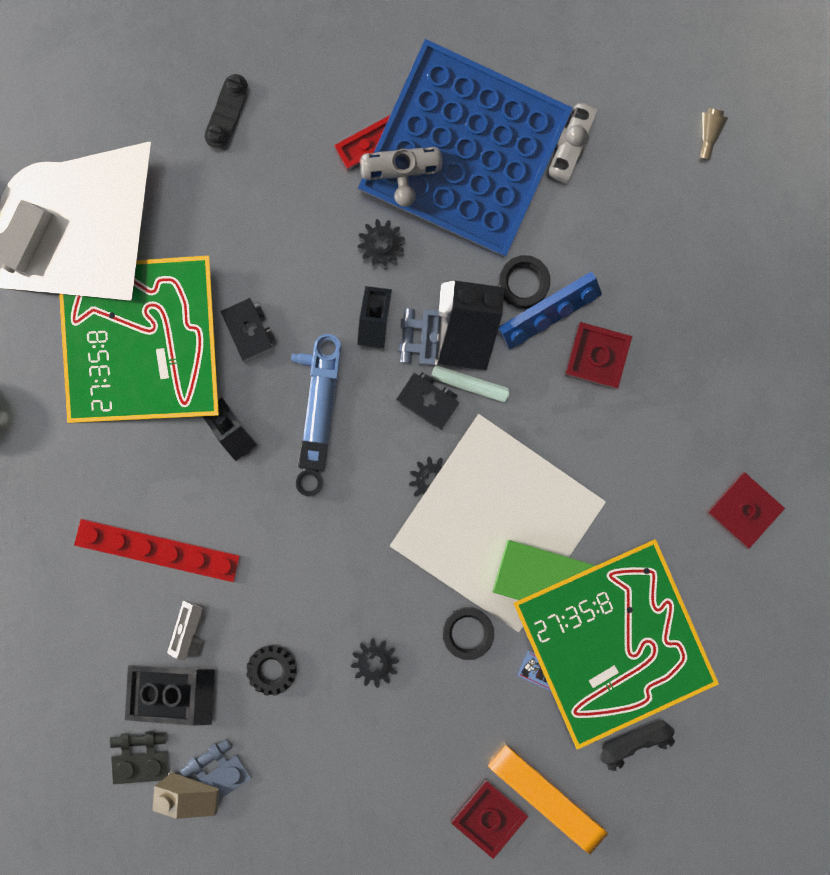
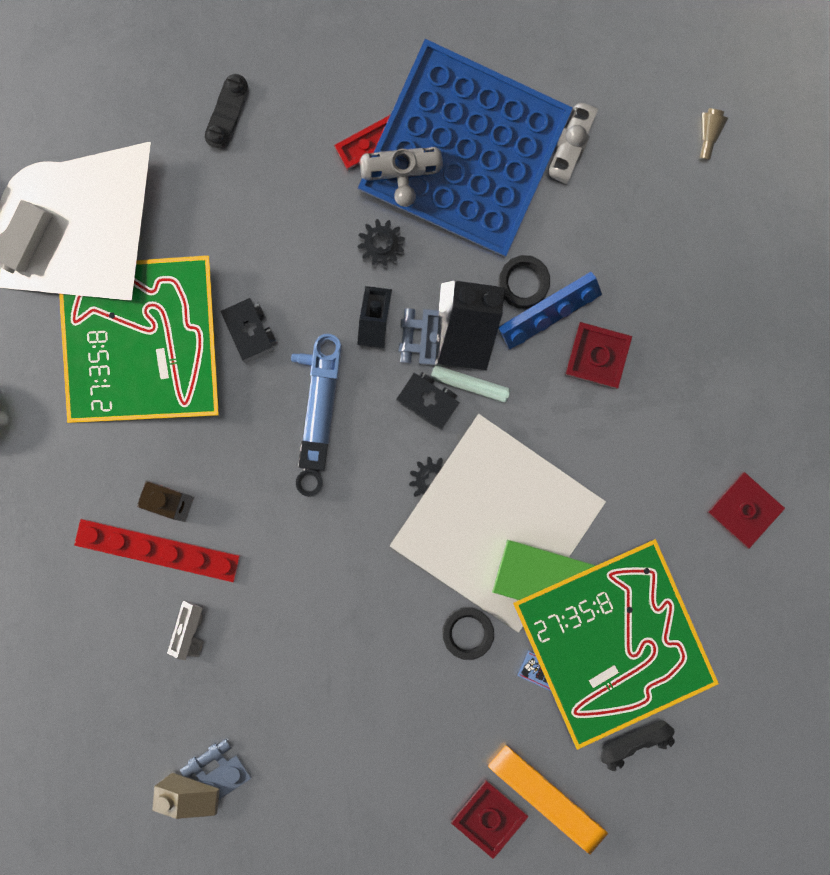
(140, 766): pearl dark grey plate -> none
(165, 501): none -> dark brown torso
(169, 695): black slope -> none
(230, 431): black slope -> none
(288, 670): black tyre -> none
(370, 653): black gear -> none

